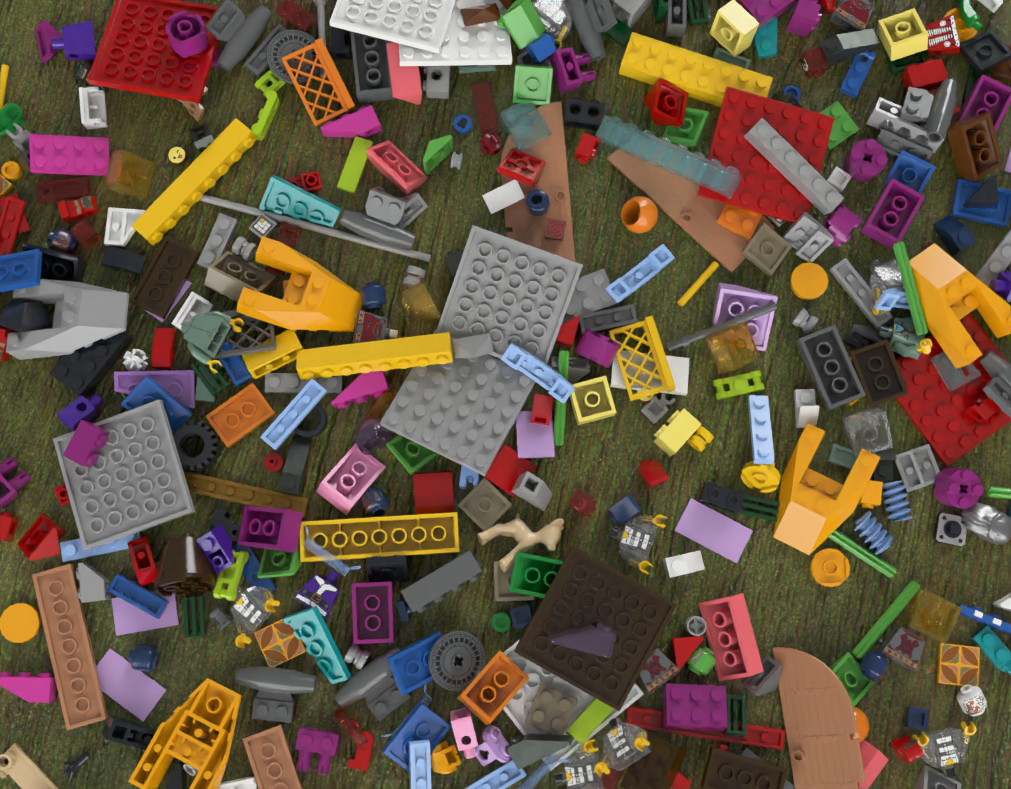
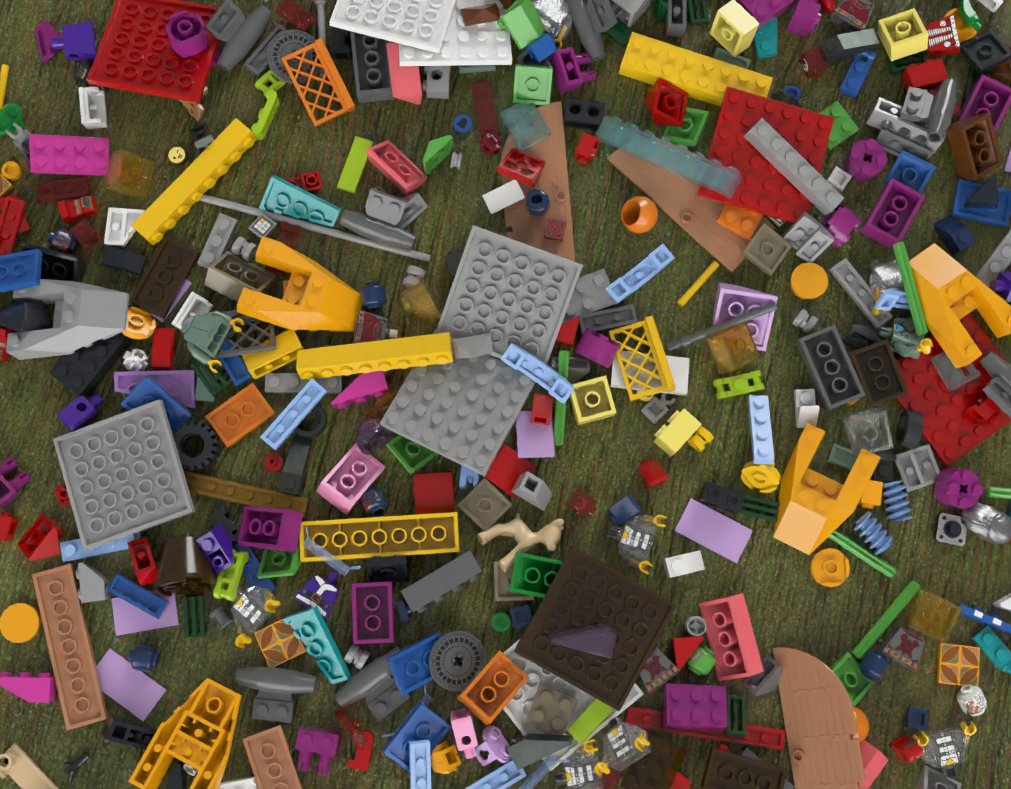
(86, 444): magenta brick -> none
(139, 324): none -> light orange tile
(360, 124): dark pink slope -> none
(909, 428): none -> black tyre

